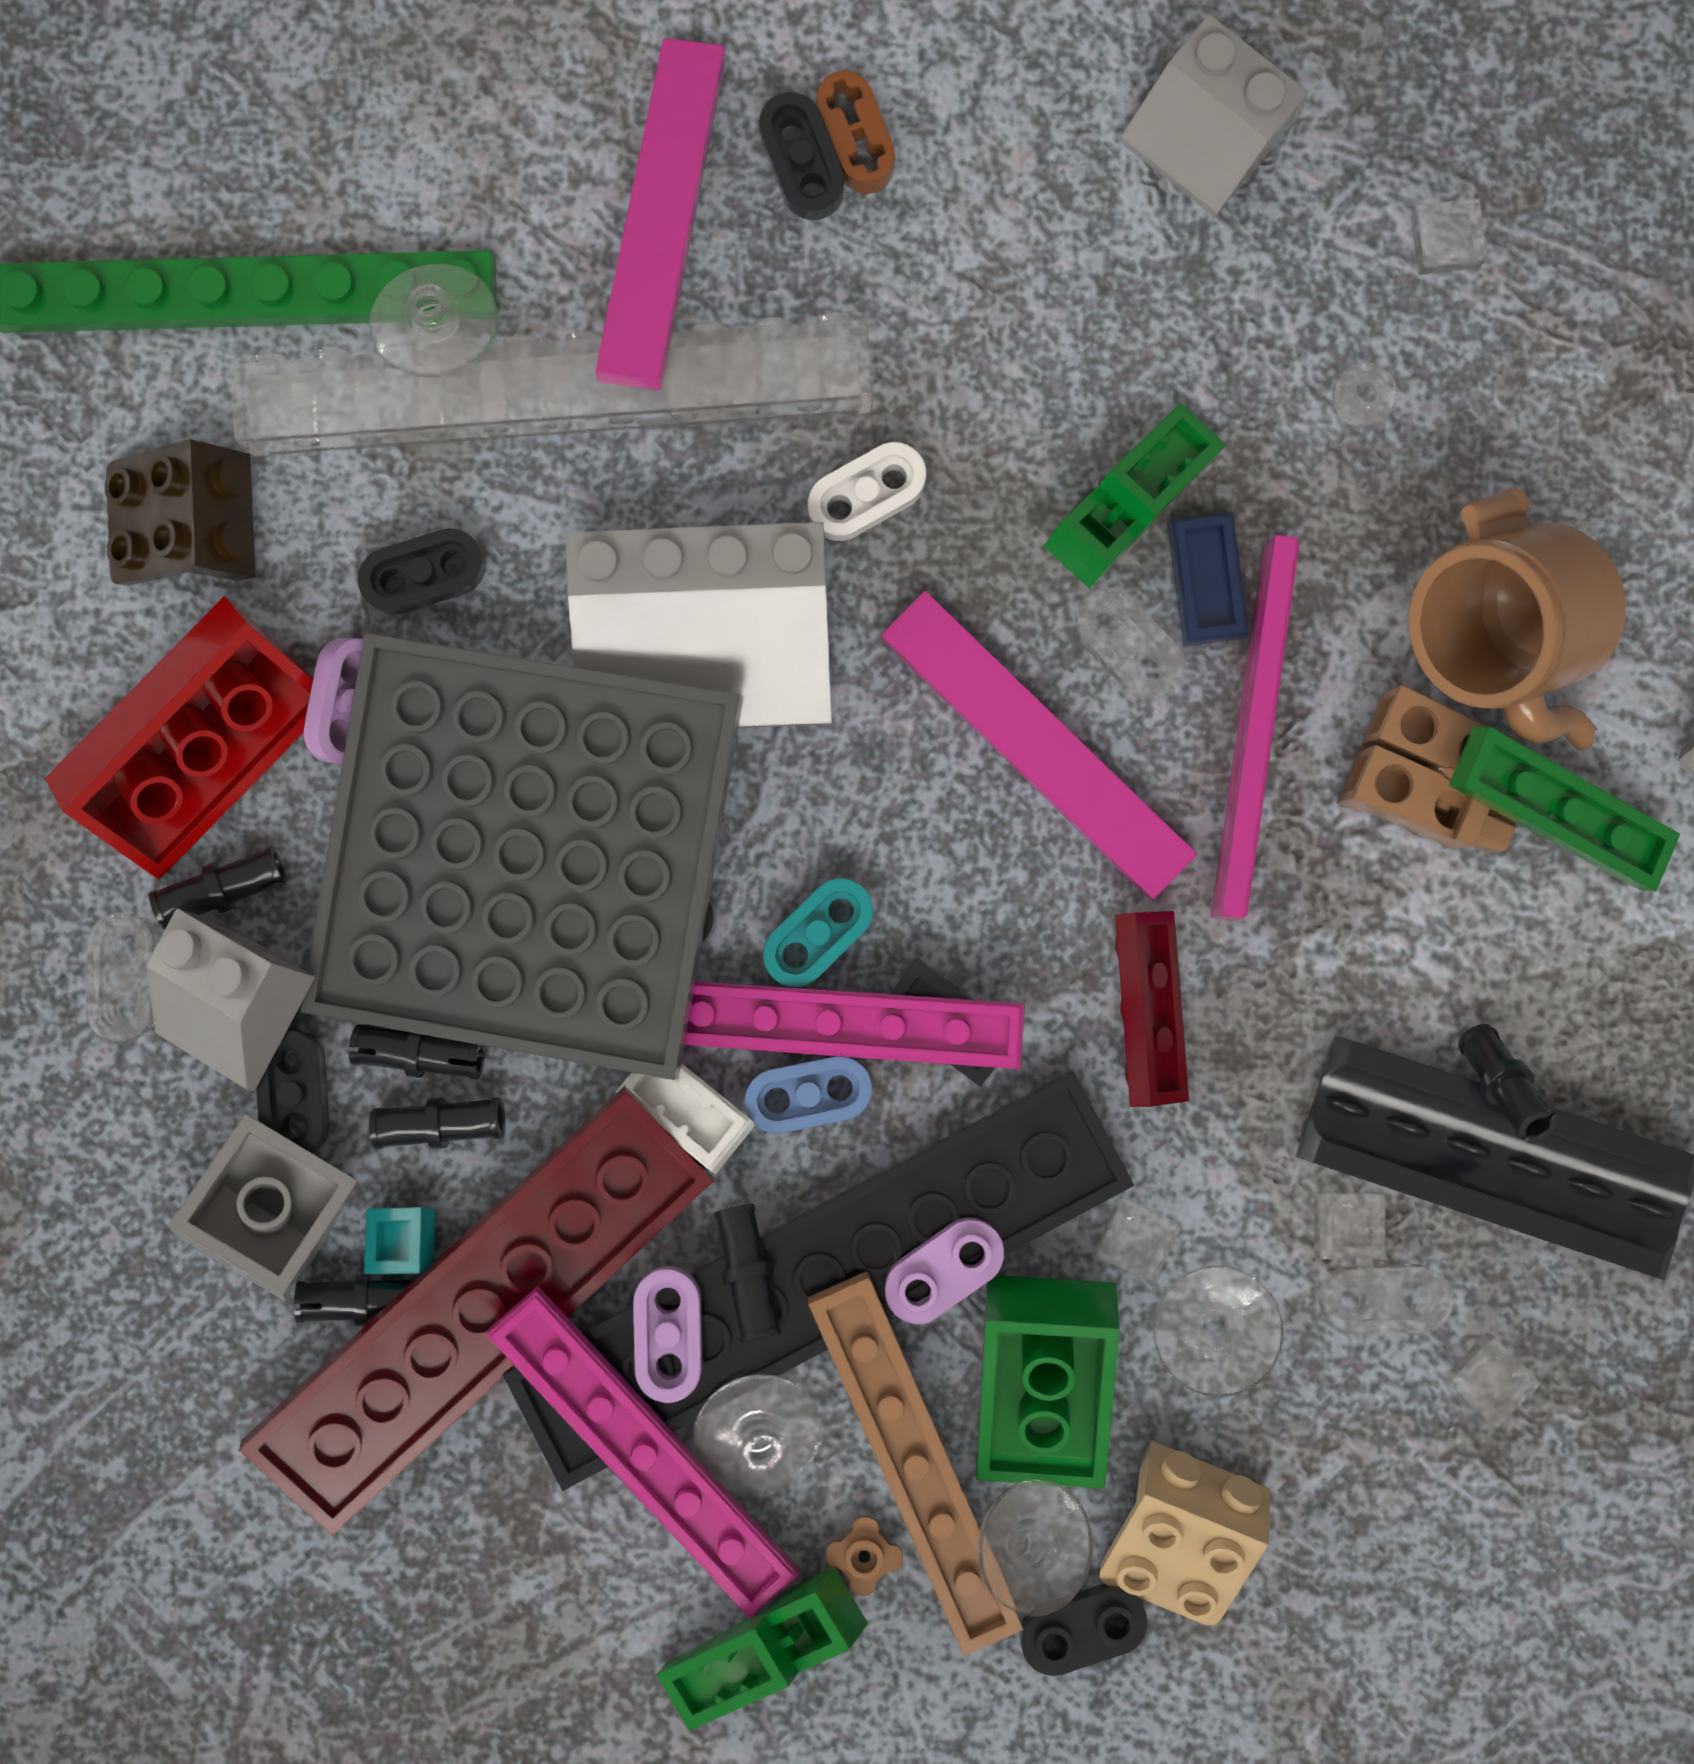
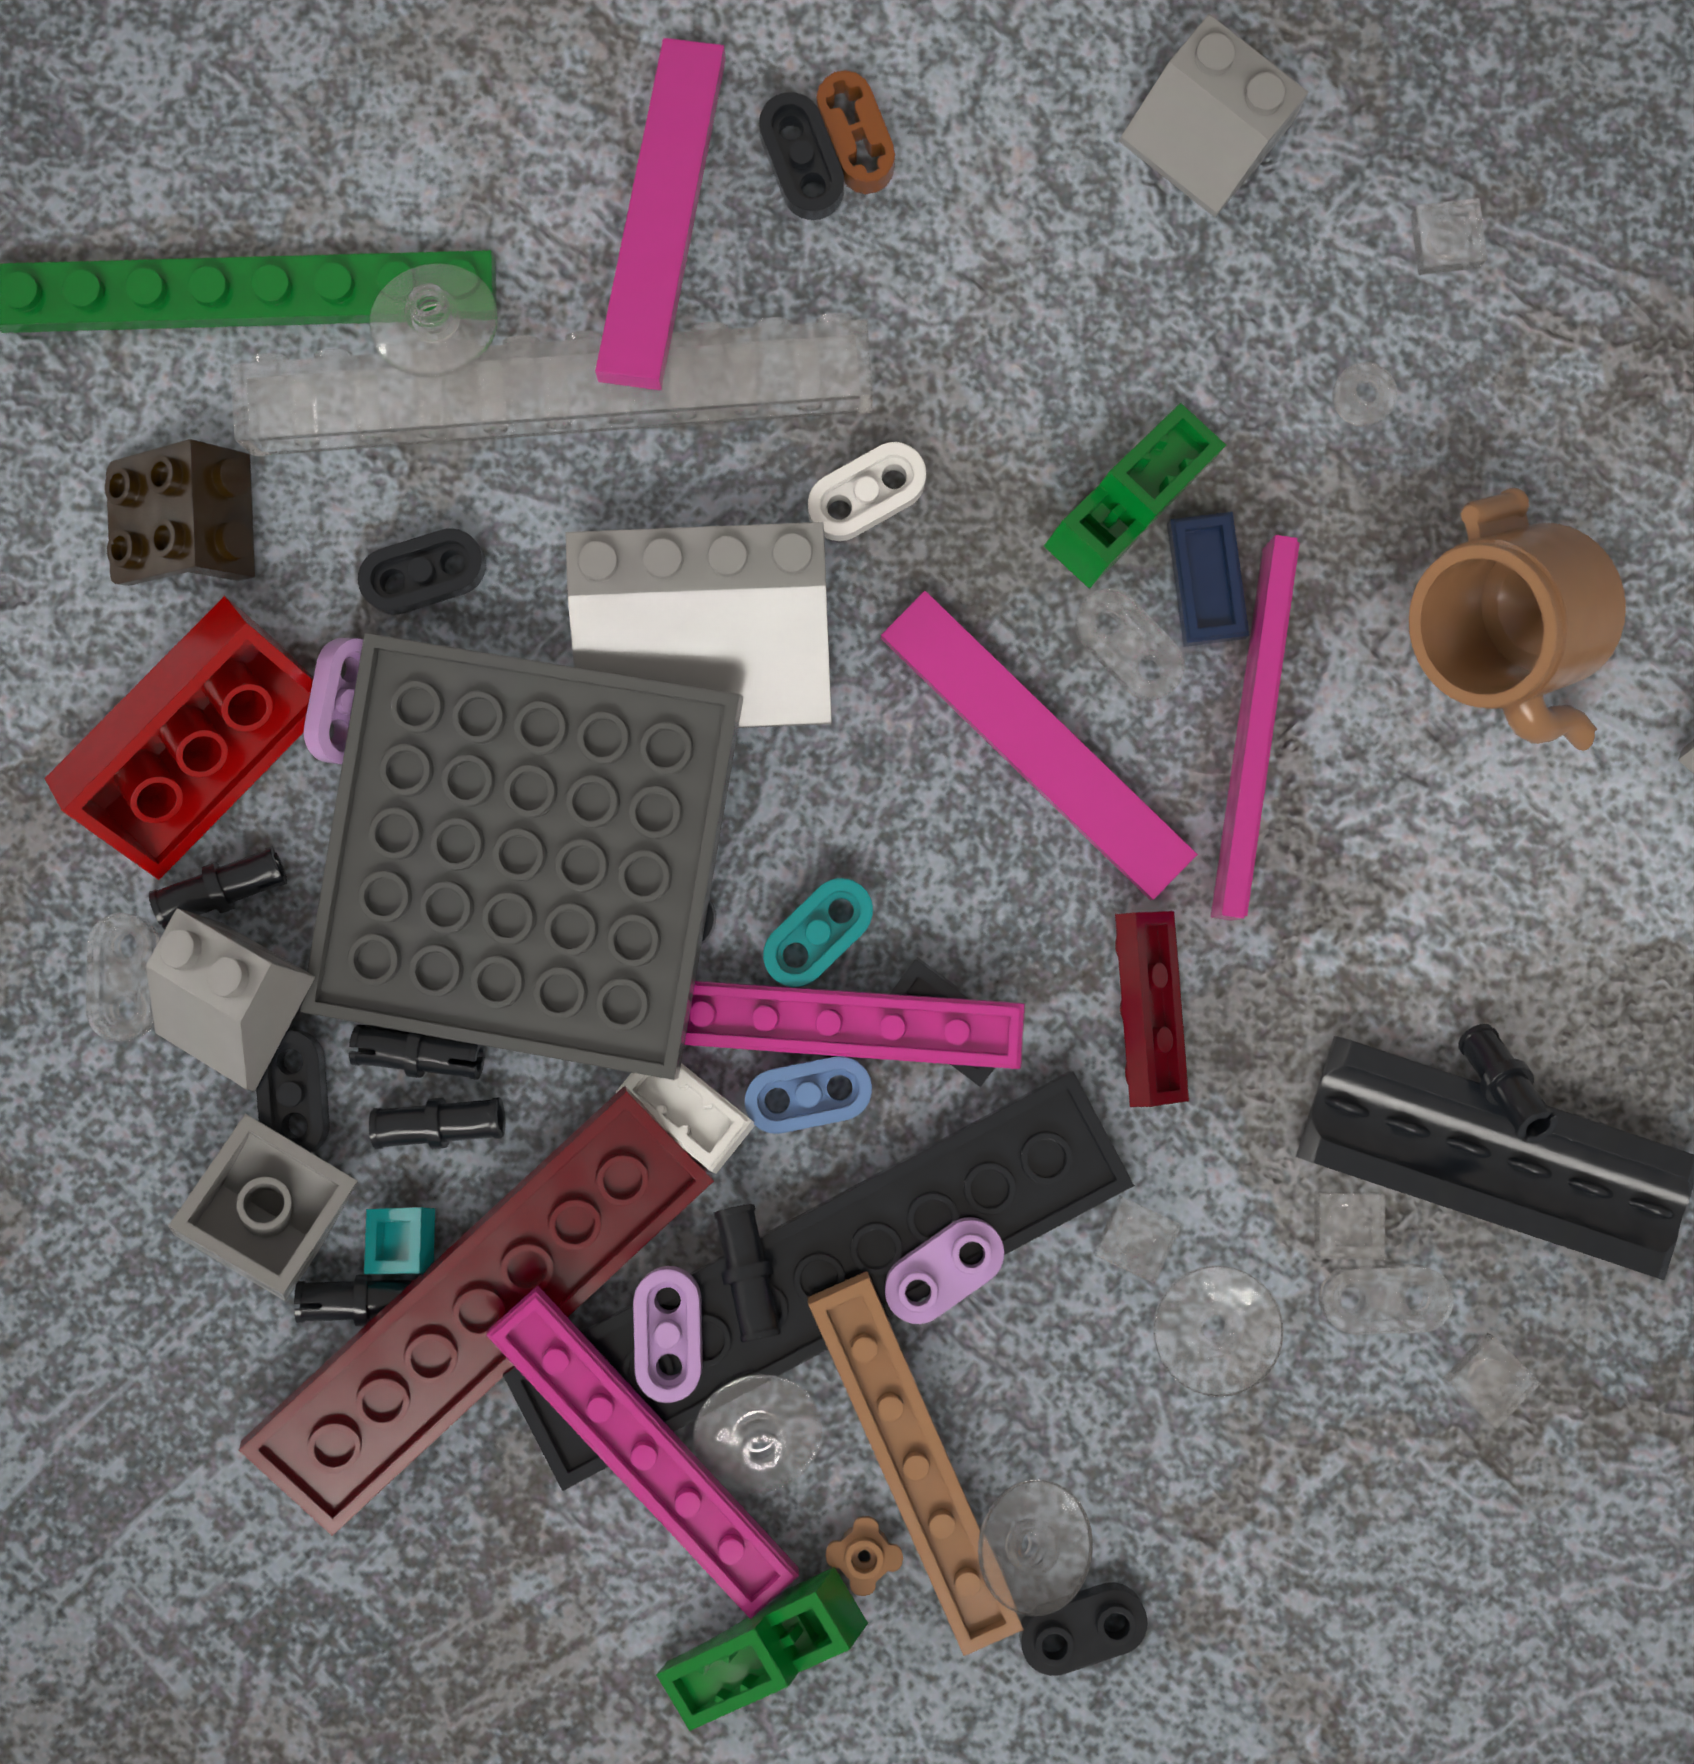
(1047, 1380): green slope -> none
(1189, 1535): tan bracket -> none
(1409, 769): medium nougat hips -> none
(1564, 808): green plate -> none

